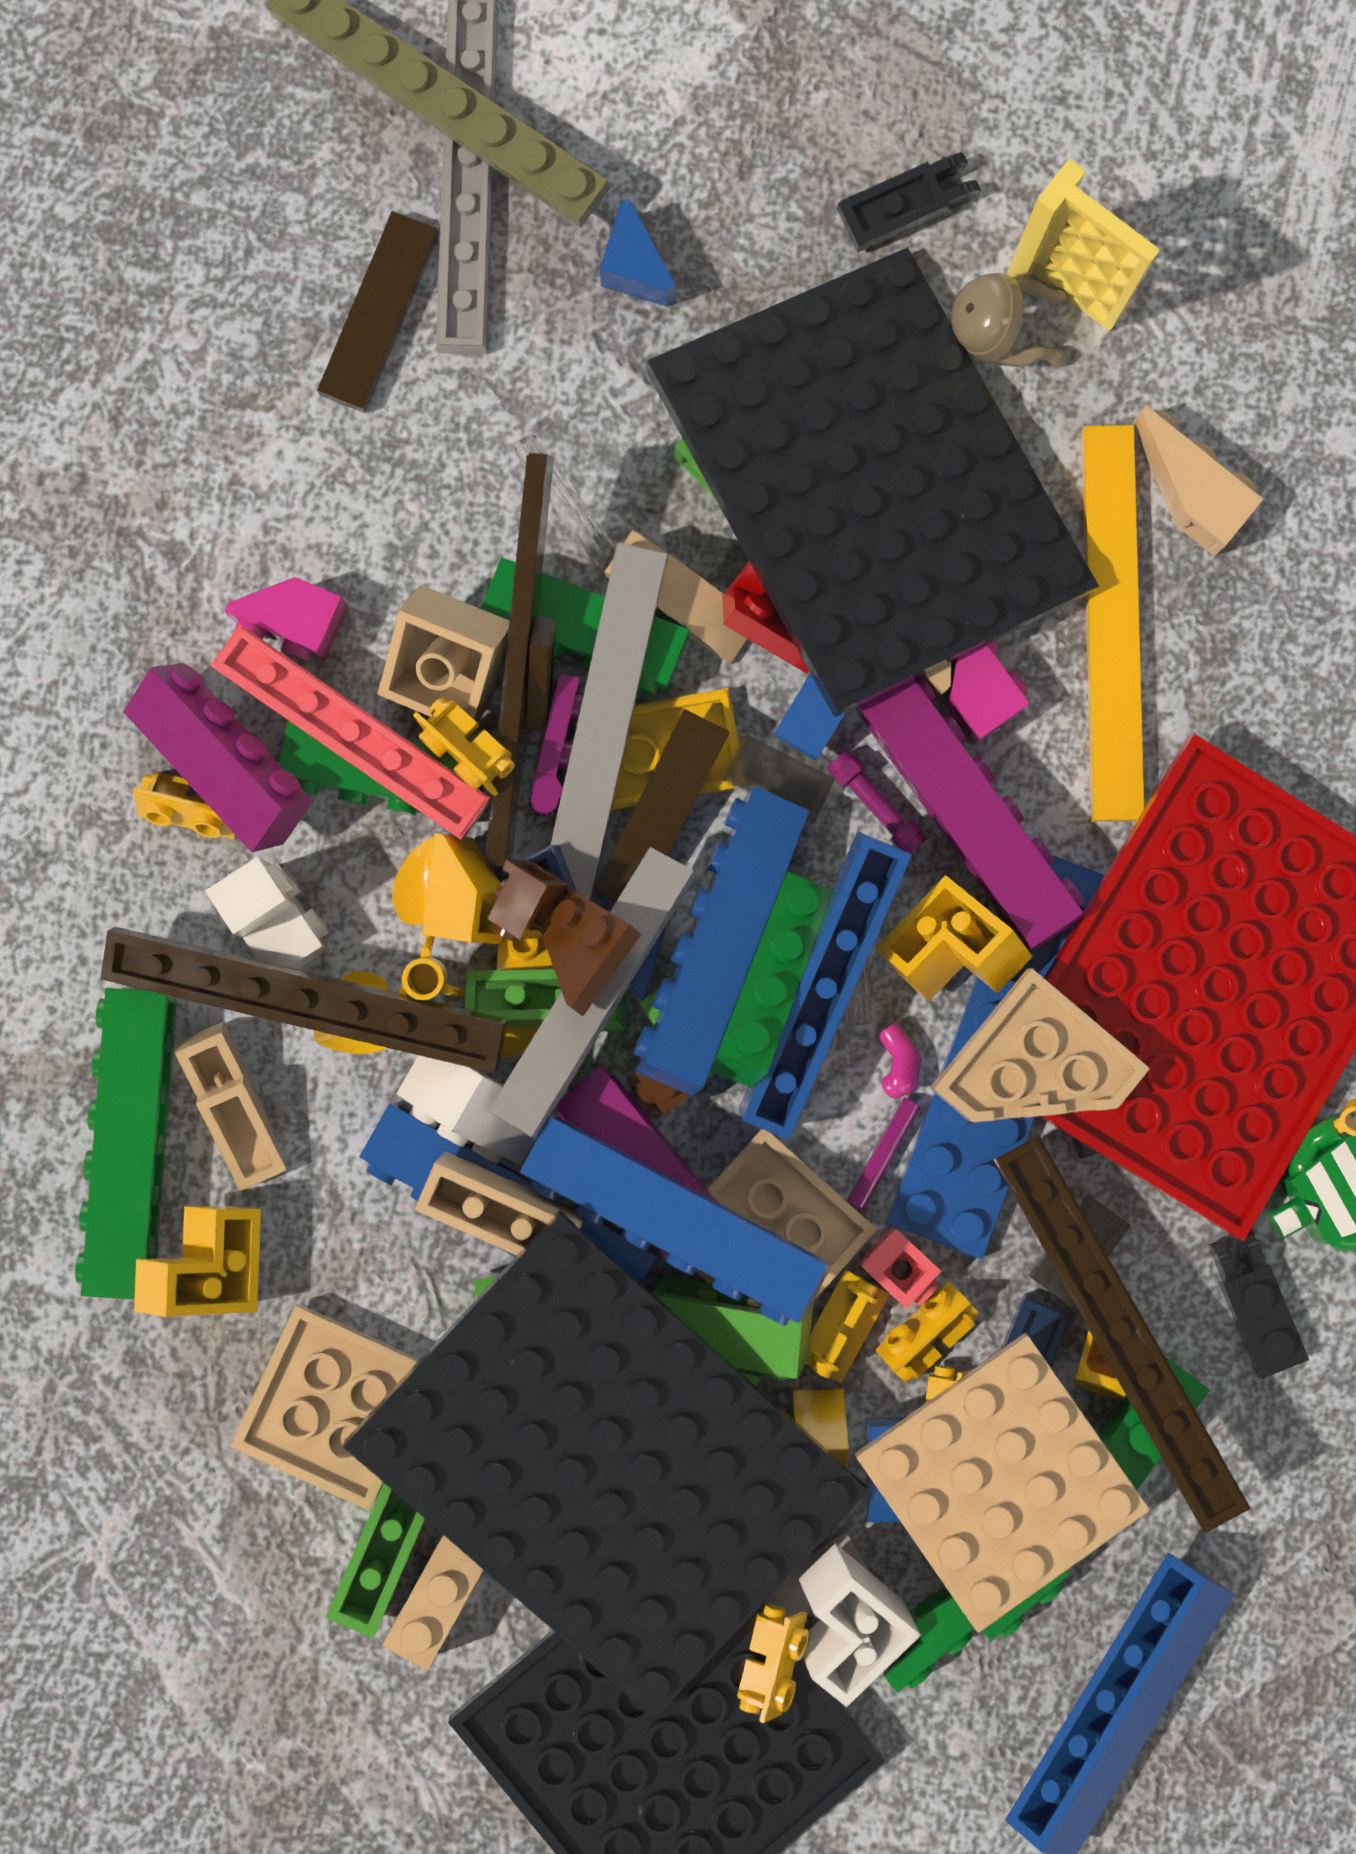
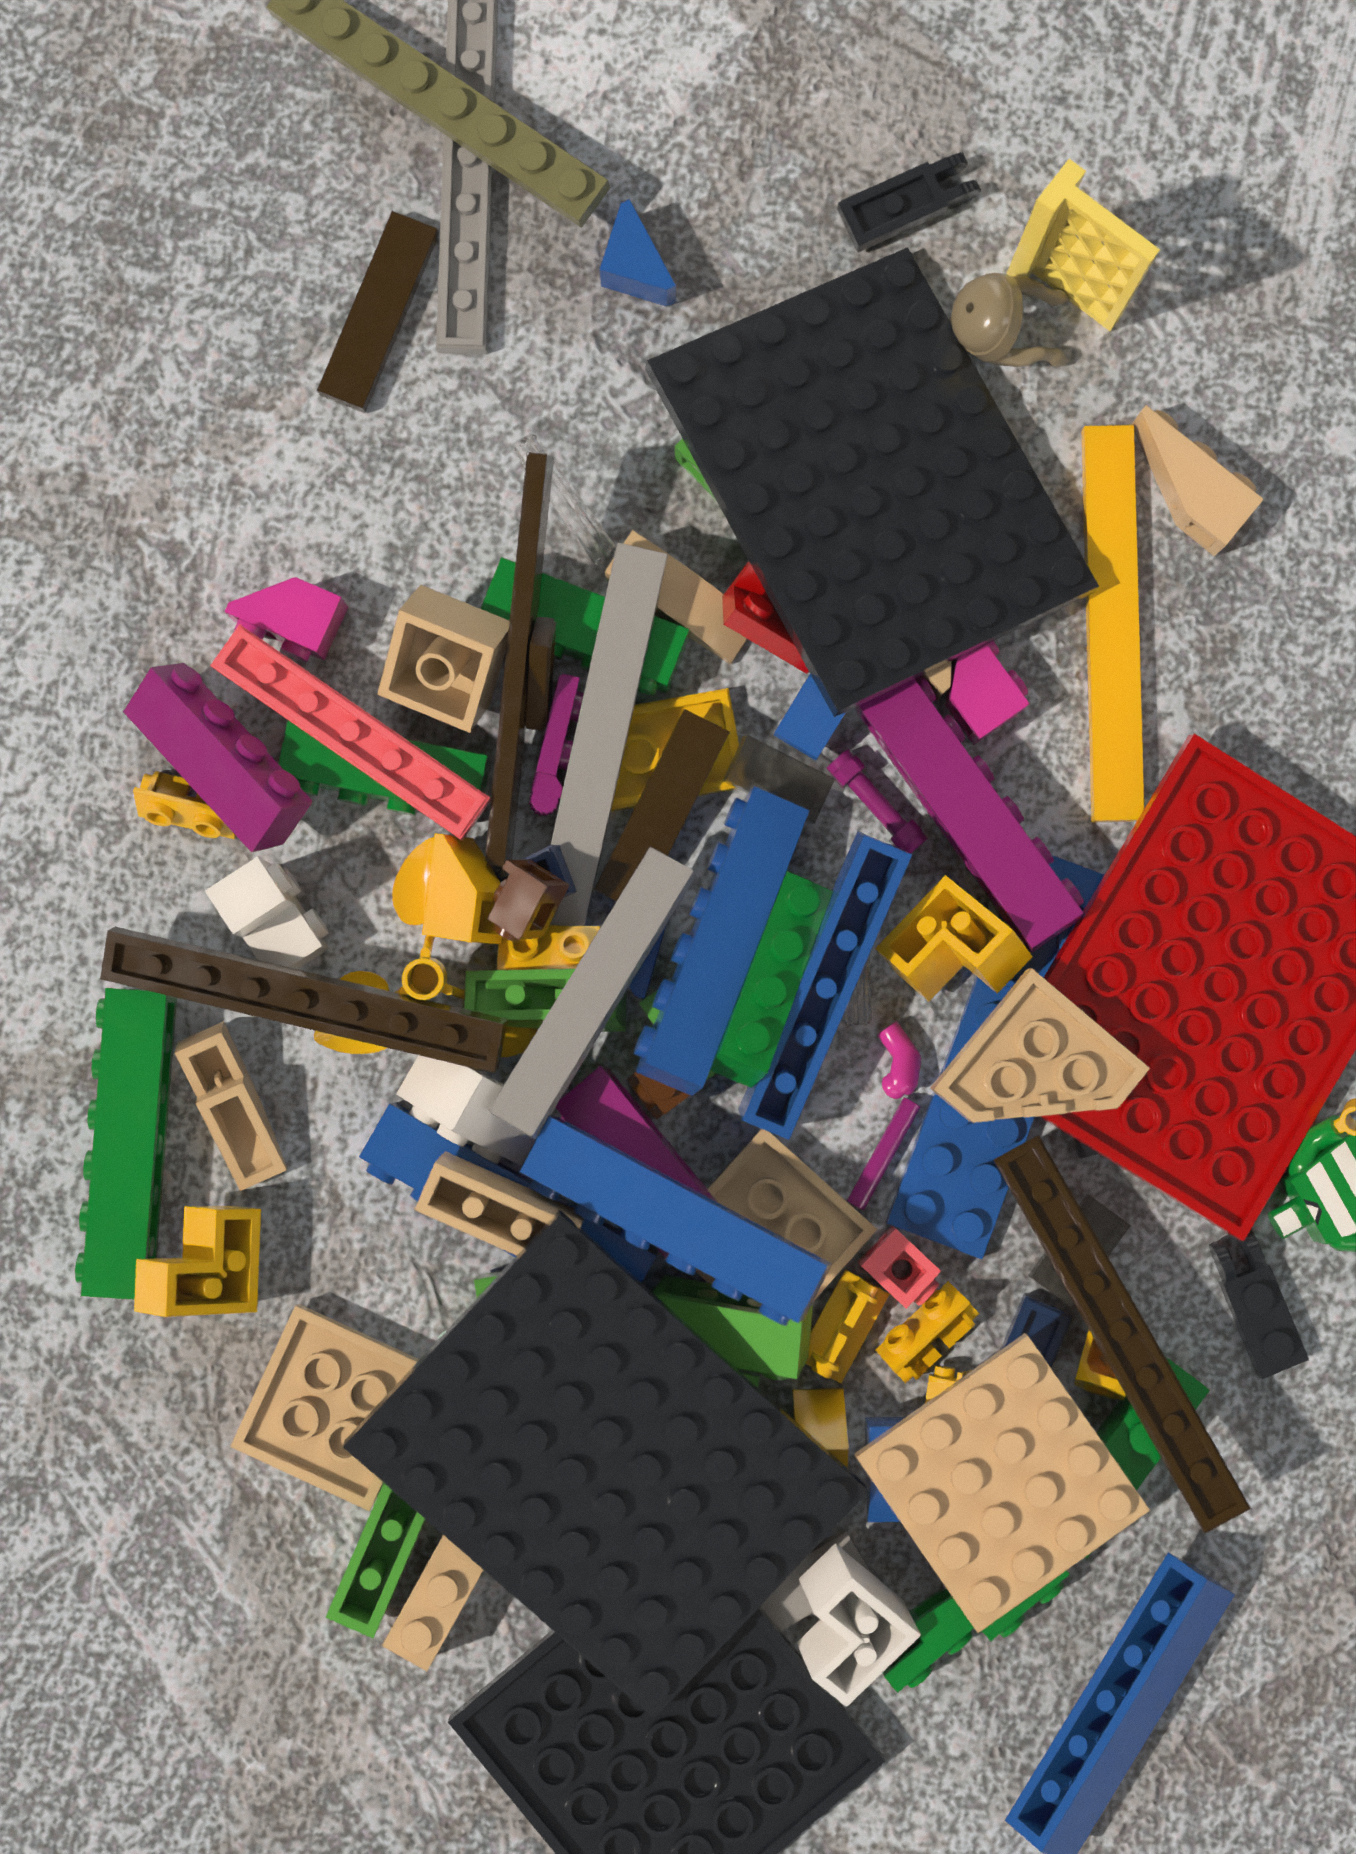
(478, 760): yellow hinge -> none
(585, 947): reddish brown wing -> none
(770, 1683): yellow hinge -> none

